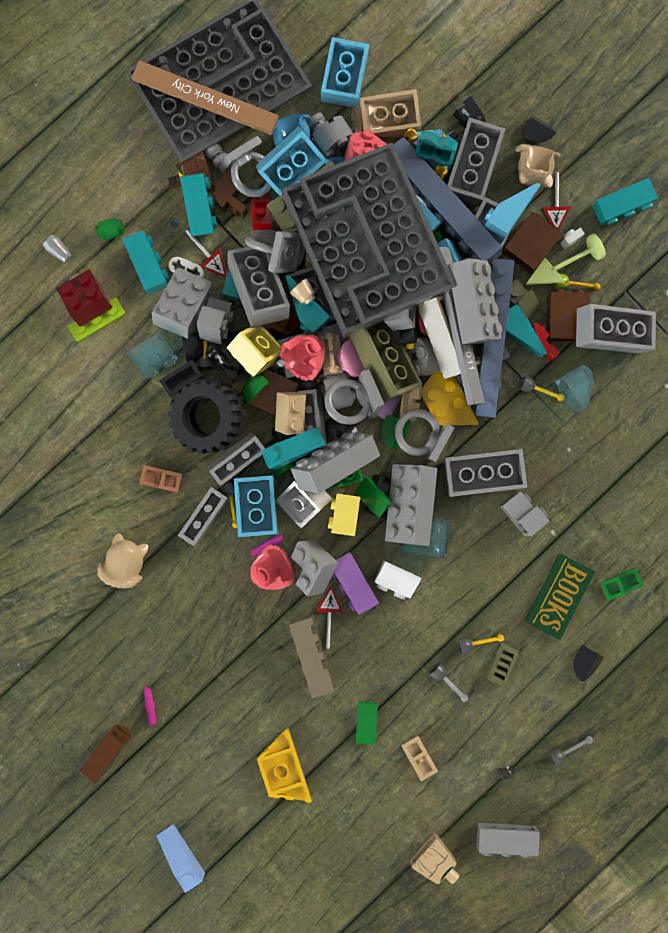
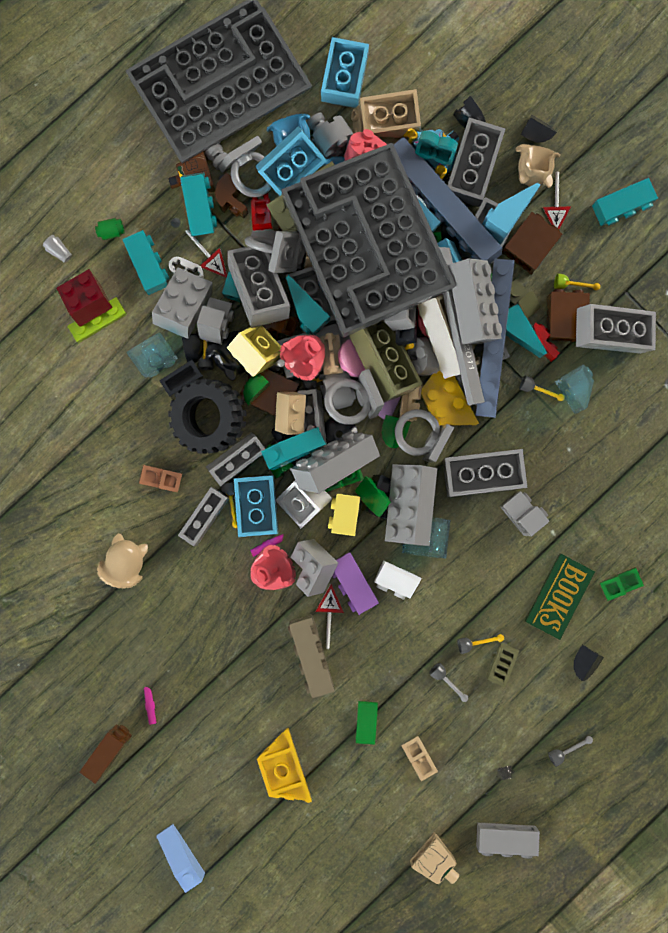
(205, 97): medium nougat tile -> none
(303, 292): tan hat -> none
(548, 274): yellowish green piece -> none
(572, 237): white plate -> none

